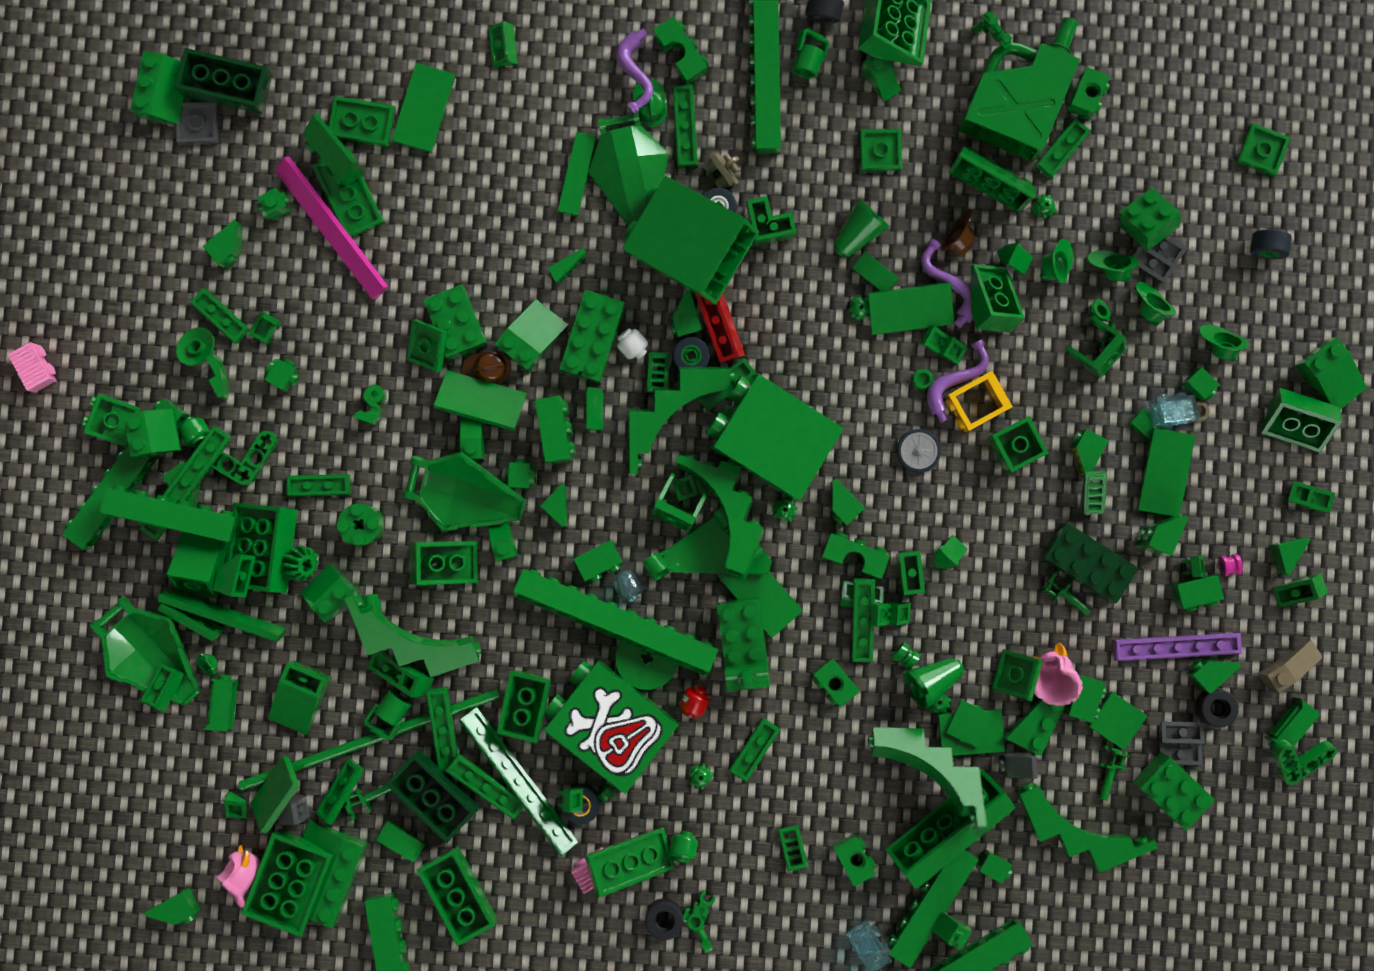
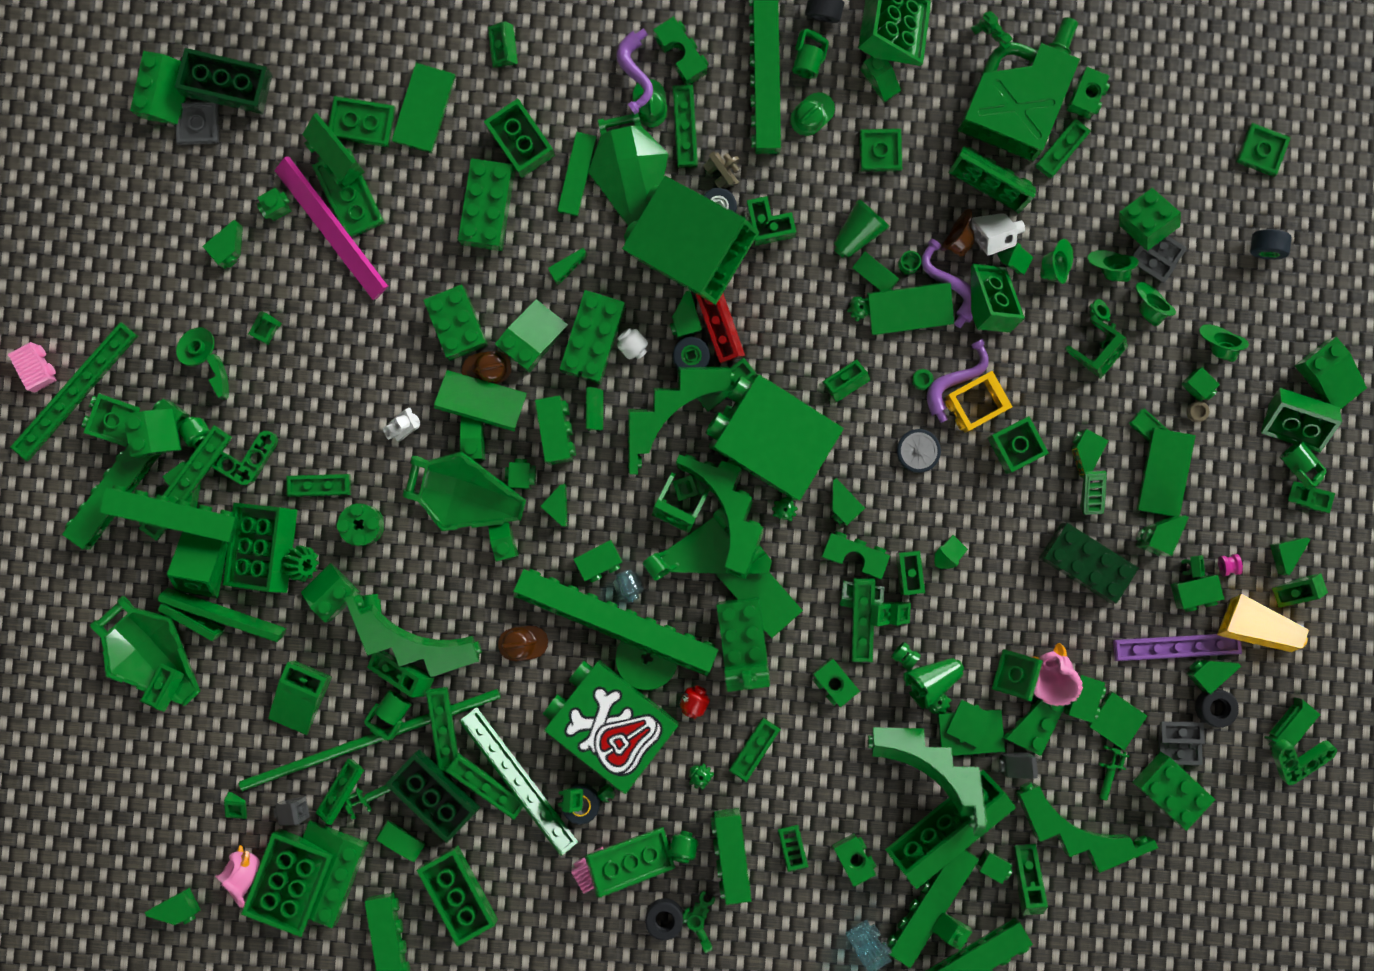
(74, 391): none -> green tile
(207, 663): green animal -> none
(220, 315): green tile -> none
(222, 703): green window -> none
(235, 576): green slope -> none
(275, 794): green tile -> none
(282, 374): green brick -> none
(374, 396): green leg -> none
(402, 425): none -> white hips
(426, 345): green tile -> none
(442, 562): green slope -> none
(486, 204): none -> green brick
(519, 138): none -> green brick
(523, 643): none -> reddish brown piece
(524, 706): green slope -> none
(651, 364): green slope -> none
(732, 861): none -> green brick
(812, 114): none -> green piece
(846, 380): none -> green slope
(910, 259): none -> green wheel
(943, 345): green slope -> none
(996, 232): none -> white torso
(1030, 880): none -> green slope
(1040, 209): green animal -> none
(1065, 594): green piece -> none
(1173, 410): clear light blue brick -> none
(1259, 625): none -> slope
(1290, 667): dark tan slope -> none
(1300, 461): none -> green piece

